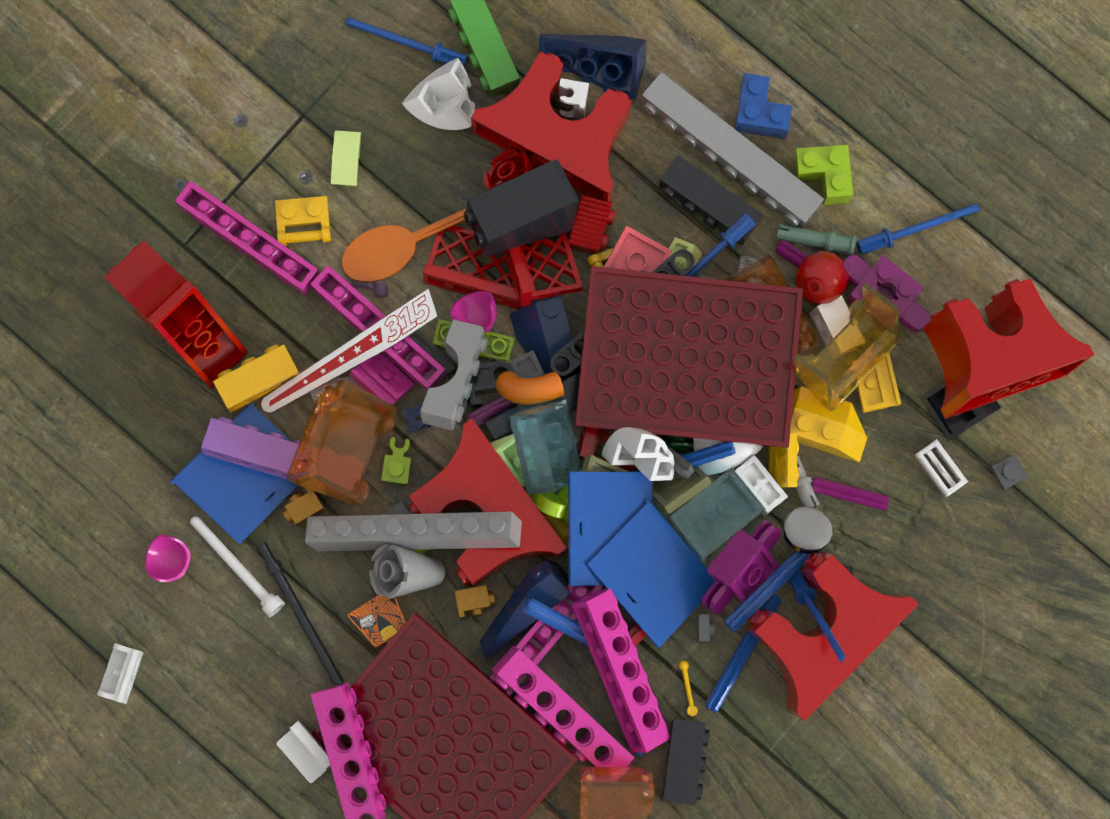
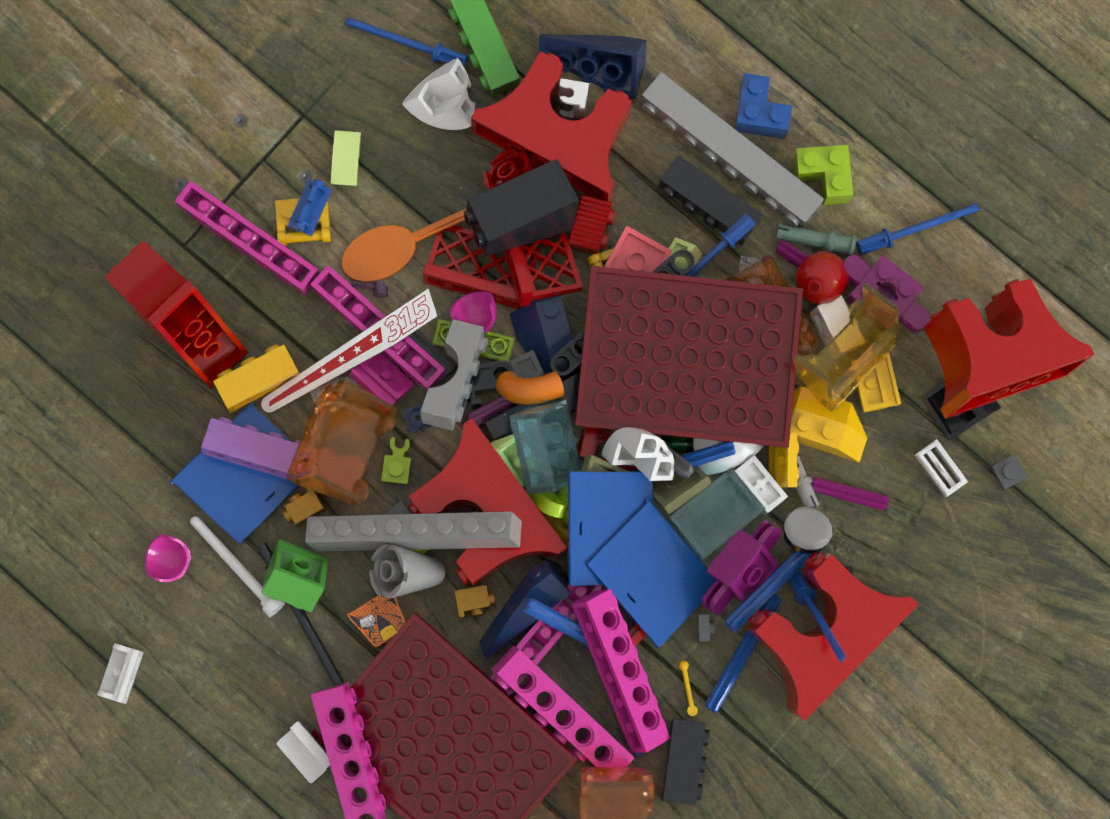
(295, 576): none -> bright green slope
(310, 207): none -> blue hinge

